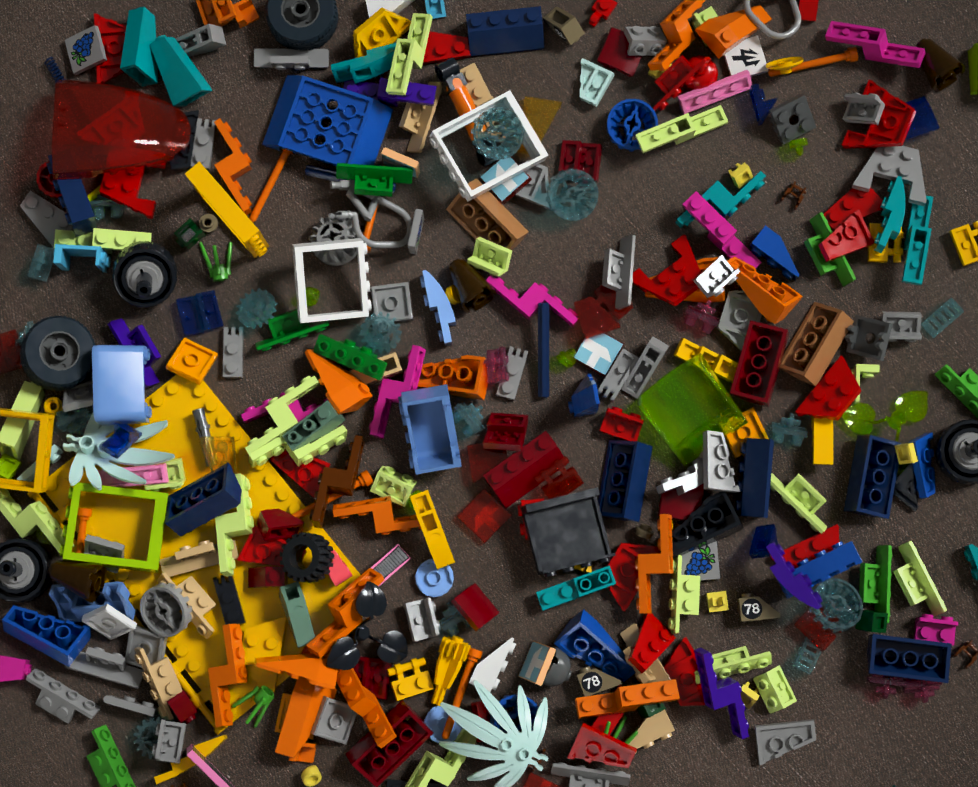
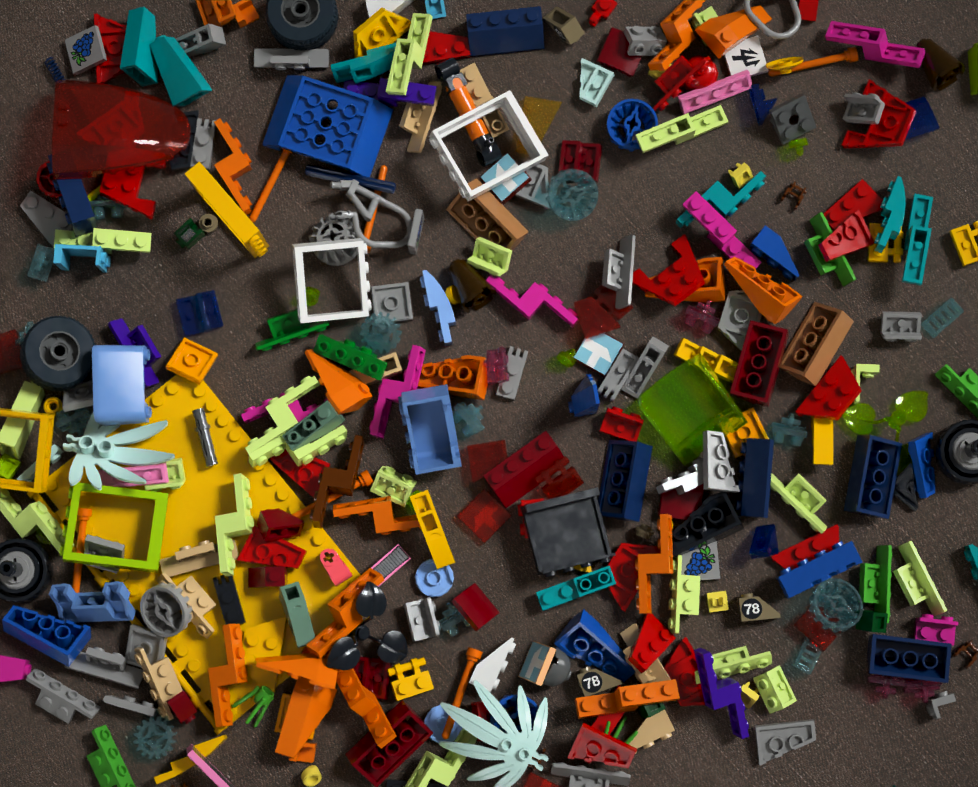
(80, 577): dark brown cone -> none
(109, 621): white tile -> none
(121, 440): clear blue slope -> none
(144, 274): black wheel -> none
(169, 742): light grey bracket -> none
(203, 500): dark blue slope -> none
(219, 271): bright green plant -> none
(219, 452): clear yellow wing -> none
(233, 353): light grey hinge -> none
(256, 308): clear light blue gear -> none
(293, 553): black tyre -> none
(334, 720): light grey tile -> none
(374, 179): green bracket -> none
(396, 159): light nougat tile -> none
(450, 660): yellow piece -> none
(506, 431): dark red slope -> none
(511, 134): clear light blue gear -> none
(543, 350): dark blue axle -> none
(716, 277): bracket -> none
(797, 584): dark purple slope -> none
(857, 337): dark grey piece -> none
(894, 162): light grey wing -> none
(906, 453): light yellow tile -> none
(941, 699): none -> light grey bracket

